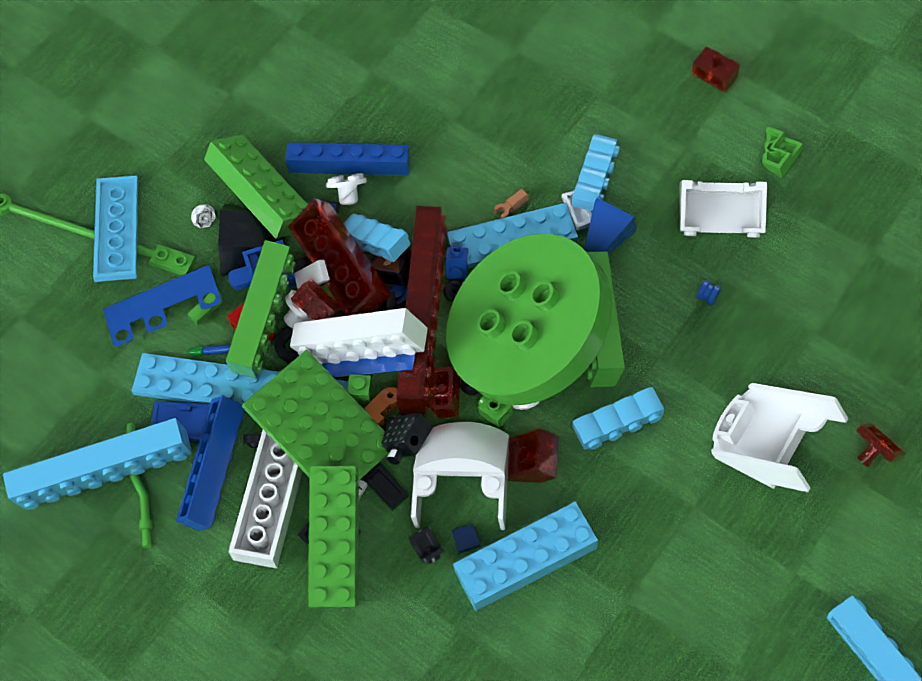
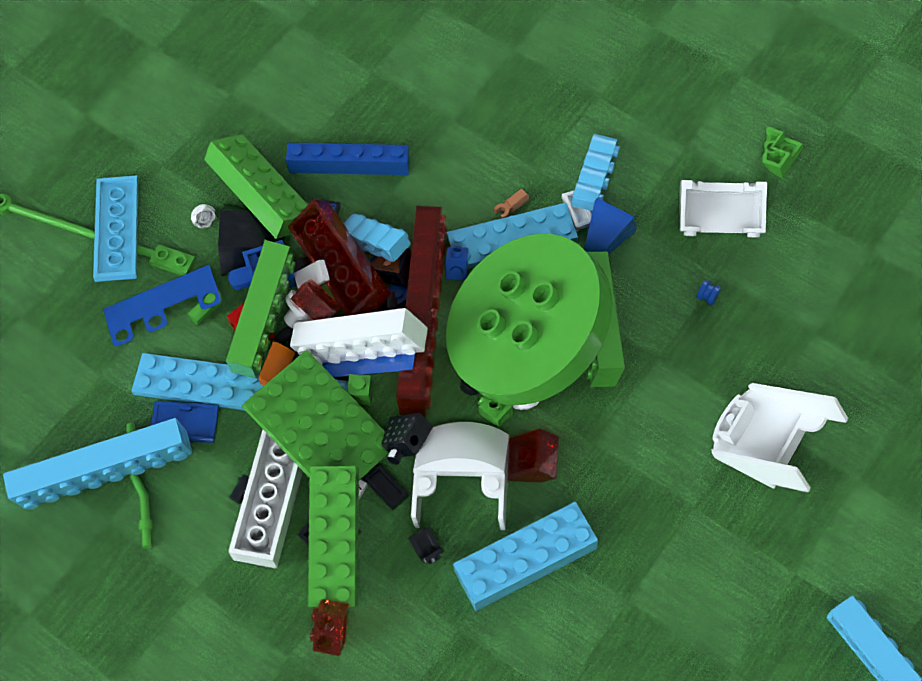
(210, 464): blue brick -> none
(219, 349): blue piece -> none
(239, 491): none -> black pin
(251, 440): black tile -> none
(276, 361): none -> orange slope
(329, 633): none -> clear red brick
(347, 187): white plate -> none
(382, 405): dark orange leg -> none
(445, 392): clear red brick -> none
(451, 290): black tile -> none
(465, 538): dark blue tile -> none
(617, 418): medium azure brick -> none
(715, 69): clear red brick -> none
(878, 445): clear red tile -> none

